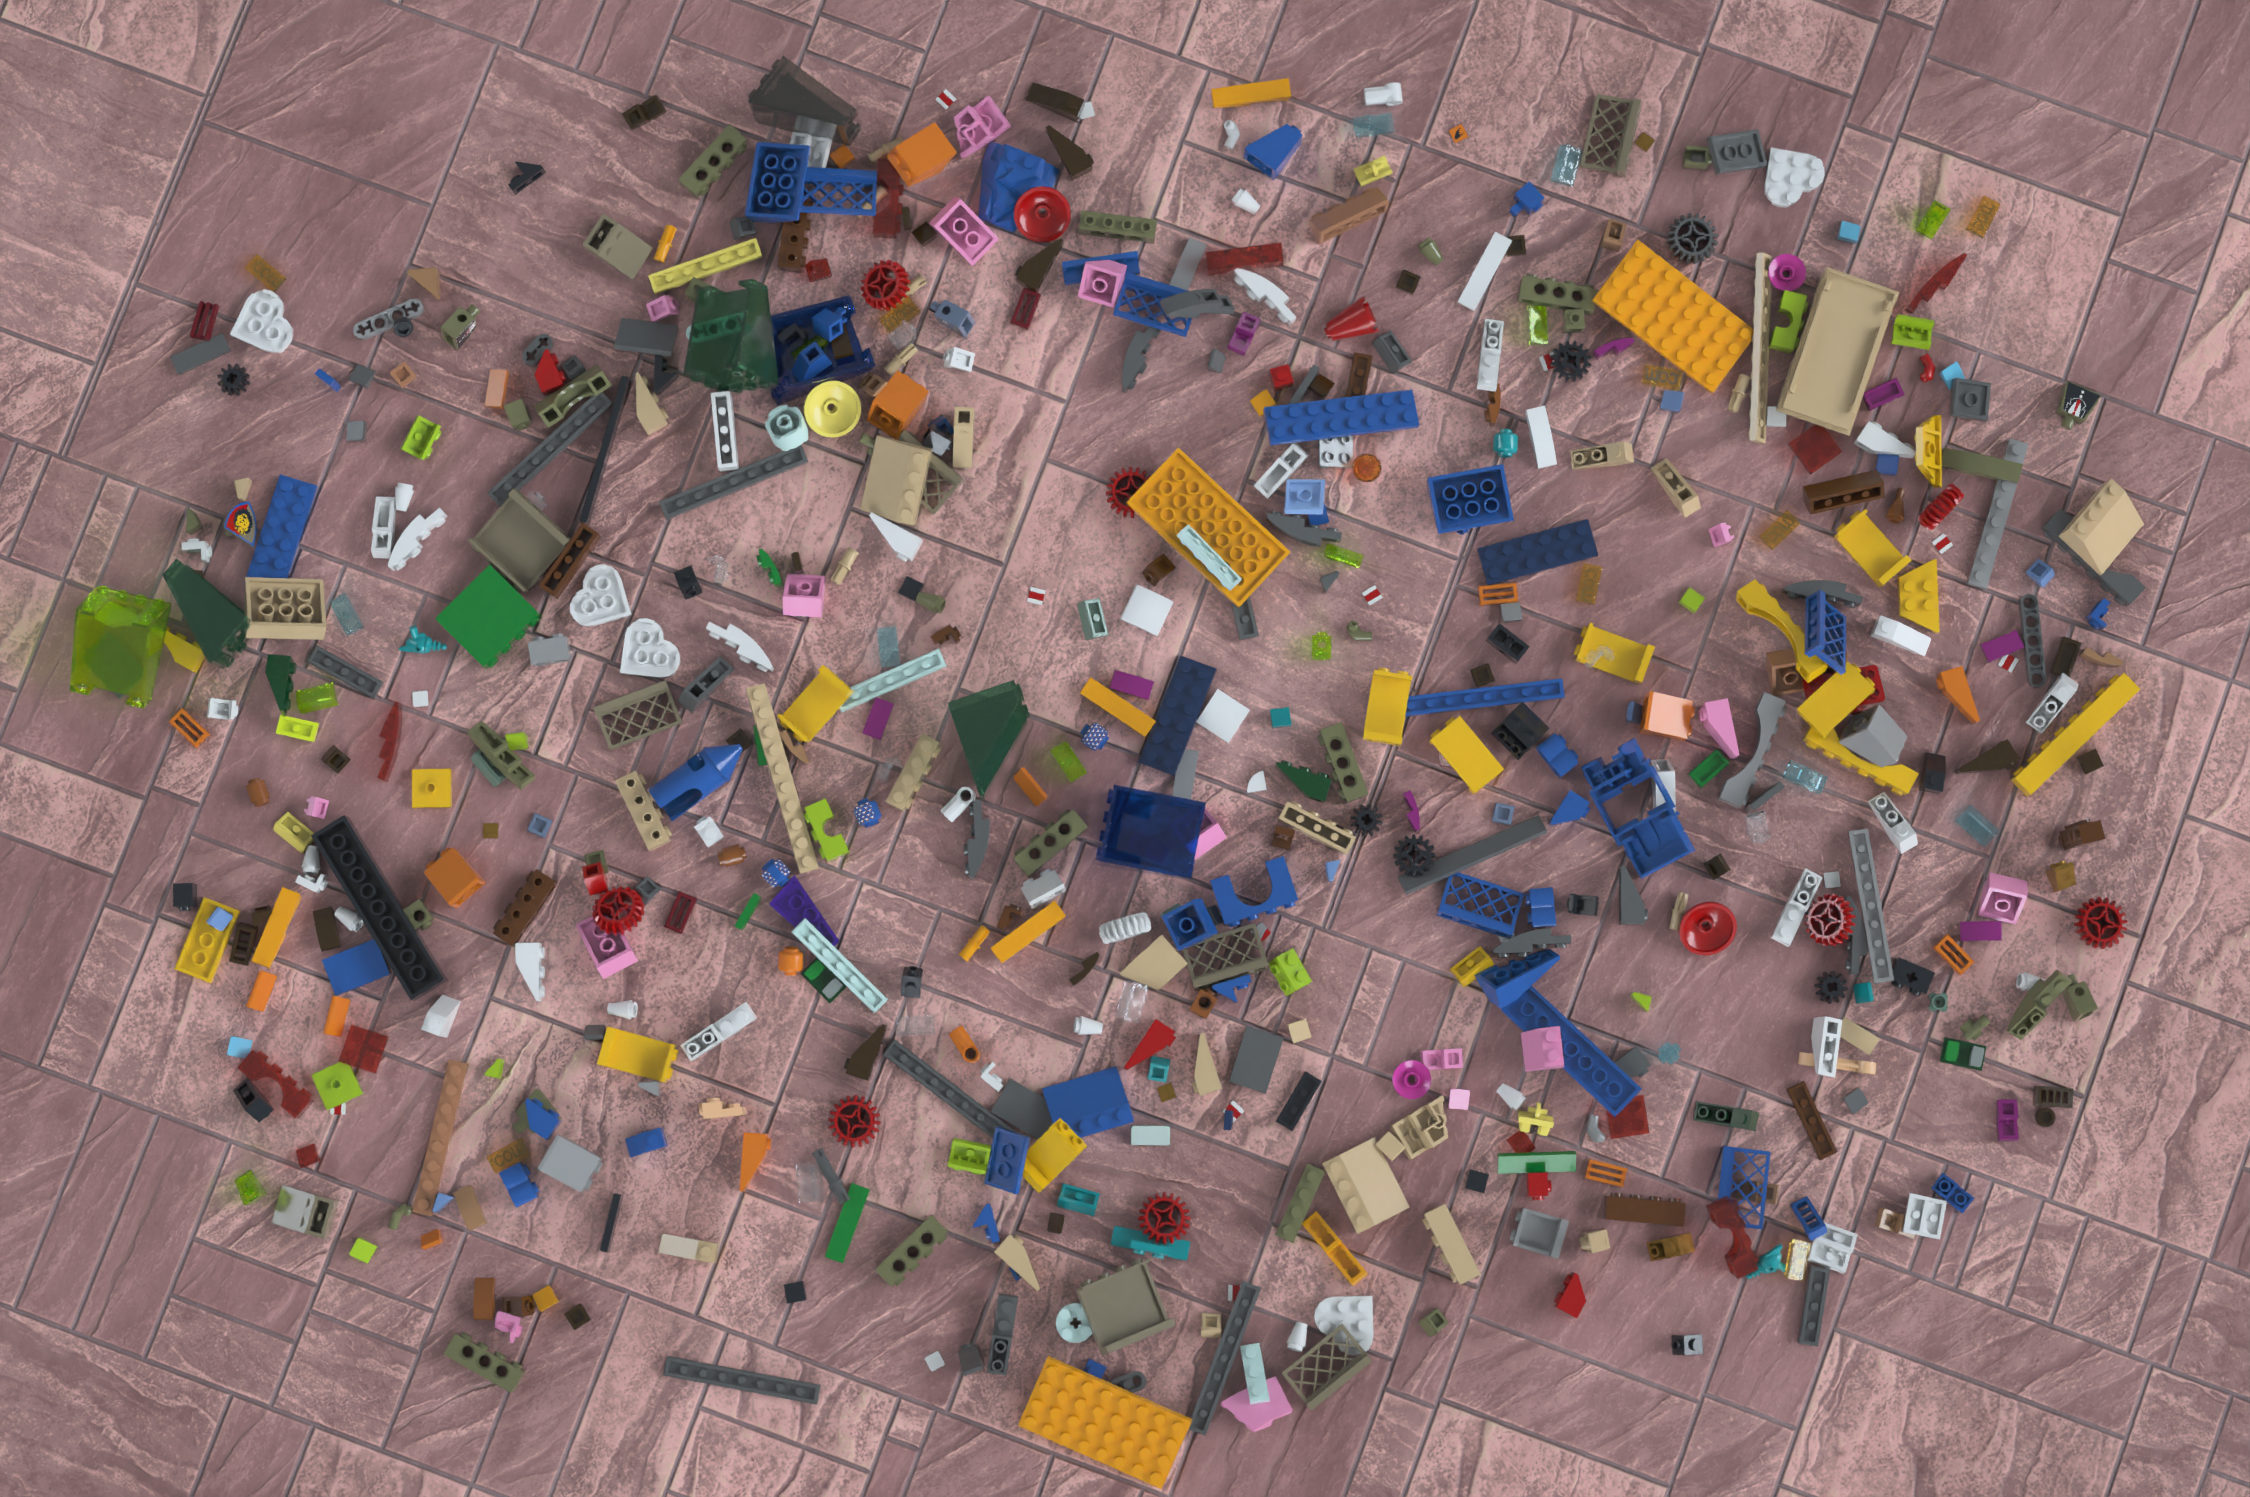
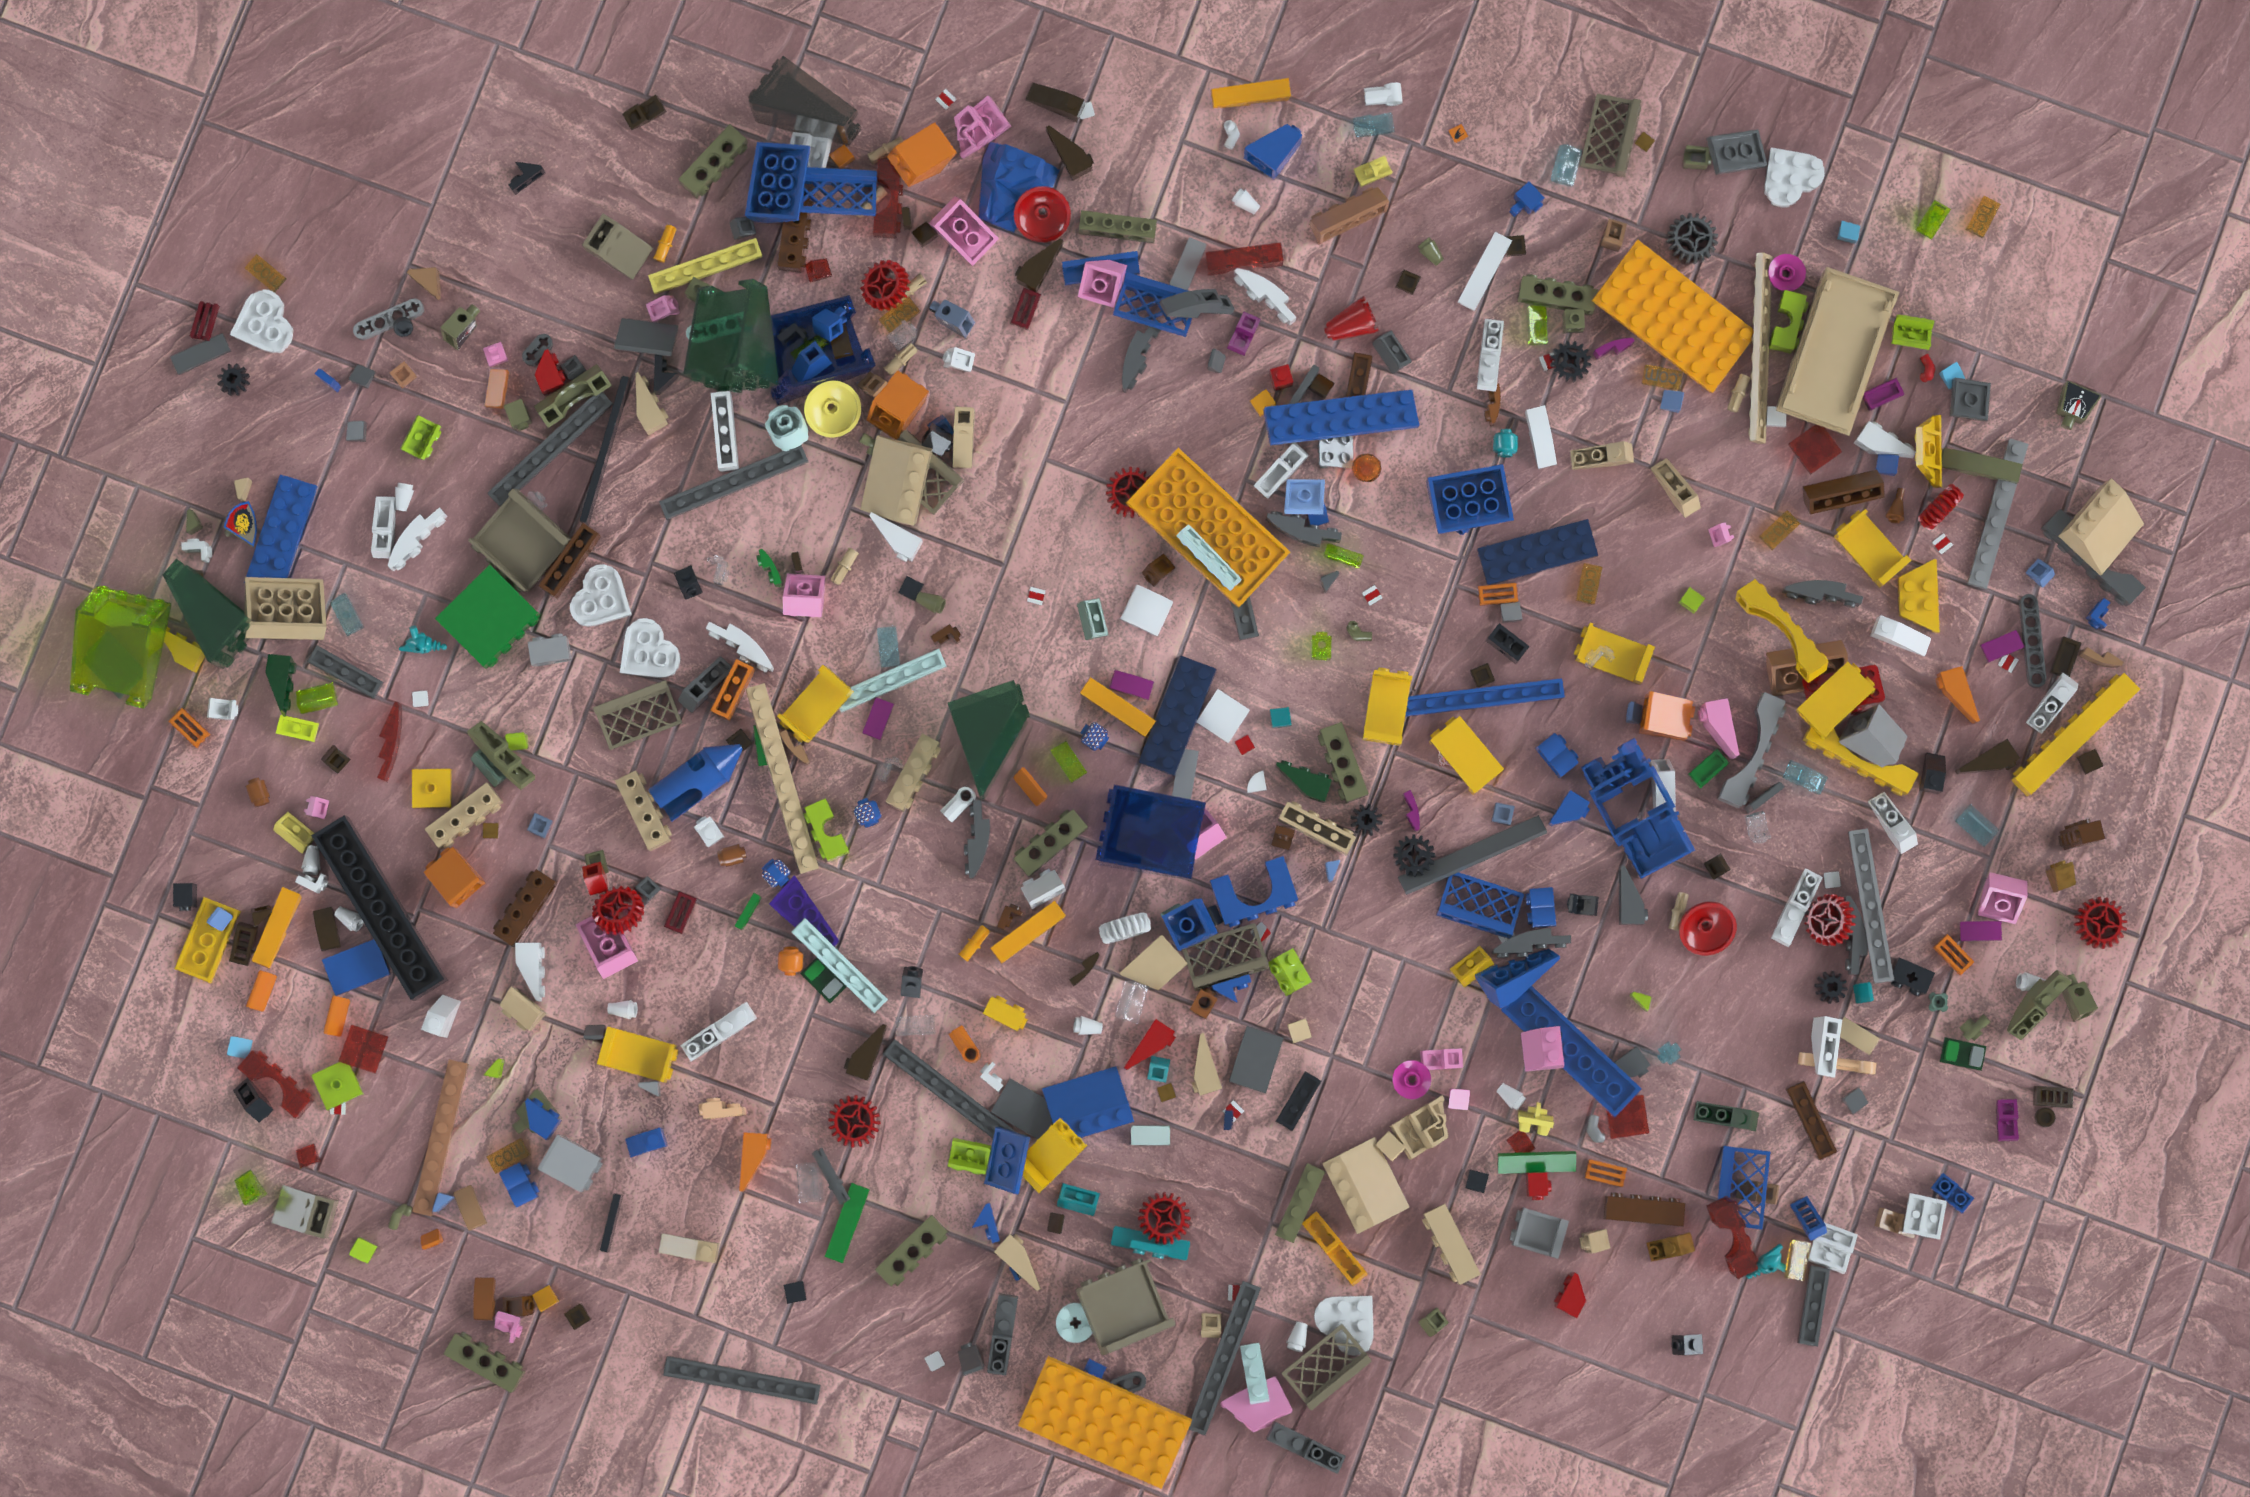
(413, 909): olive brick -> none
(463, 816): none -> tan brick
(495, 354): none -> bright pink tile
(522, 1009): none -> tan slope
(732, 690): none -> orange brick
(1005, 1014): none -> yellow brick
(1244, 744): none -> red sticker
(1305, 1447): none -> dark grey slope
(1520, 730): black slope -> none
(1817, 632): blue fence -> none
(1940, 279): clear red slope -> none

